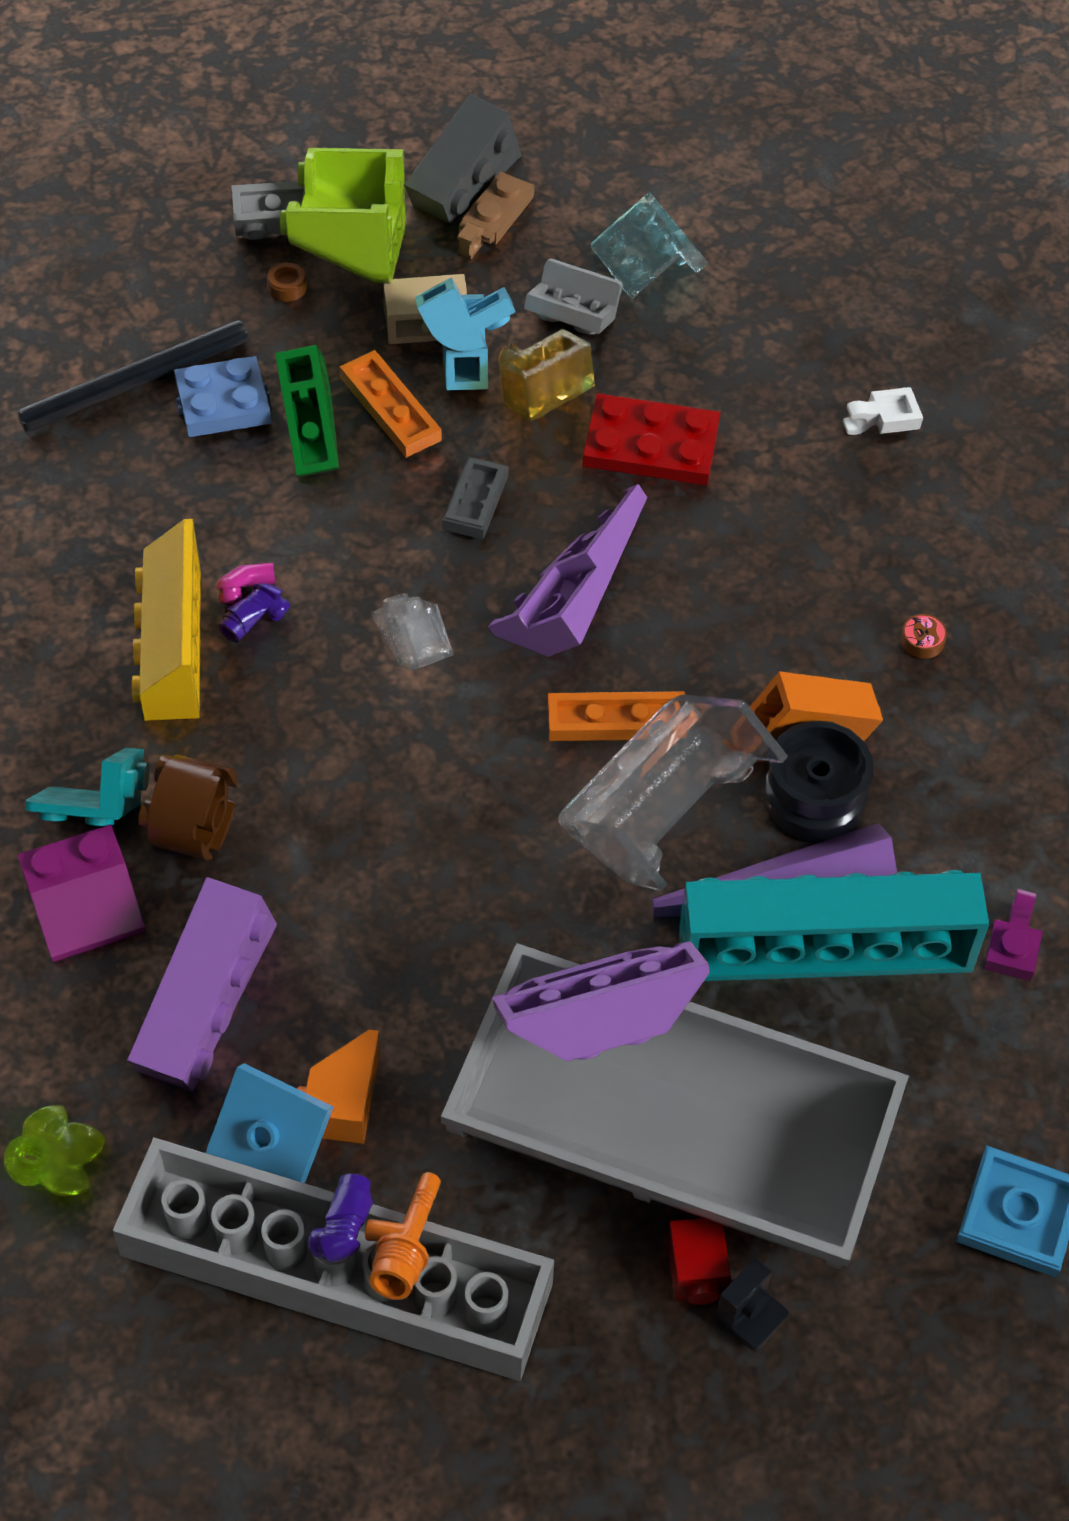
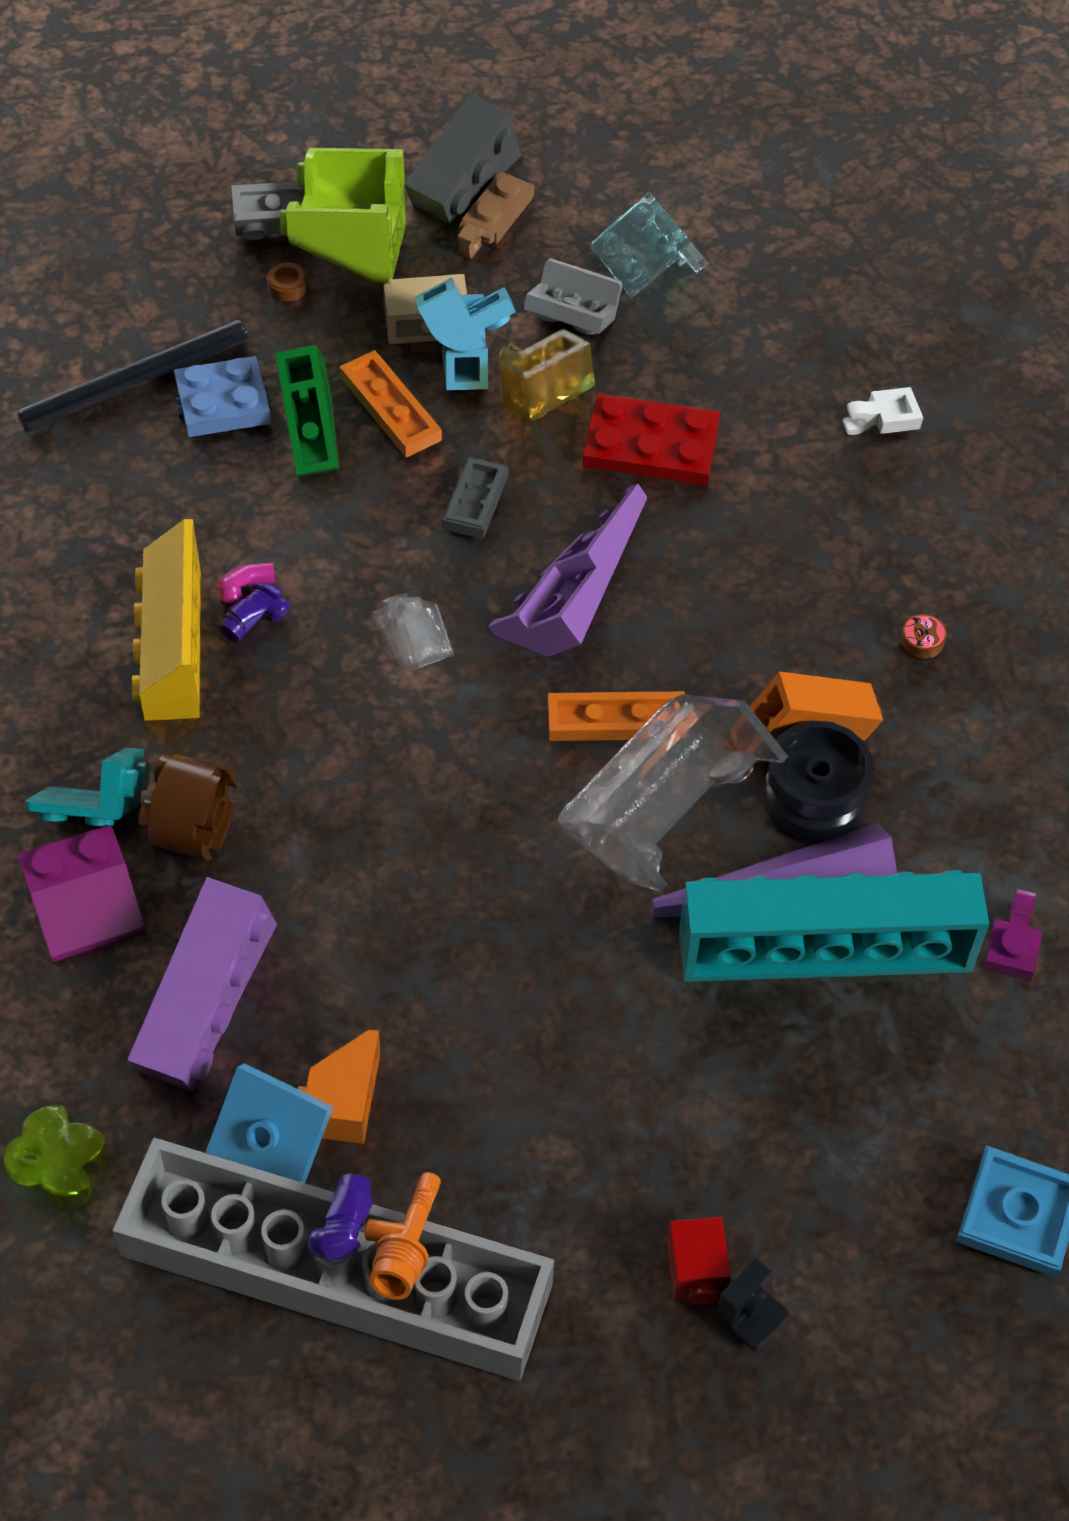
(604, 1001): medium lavender wedge -> none
(693, 1118): light grey piece -> none

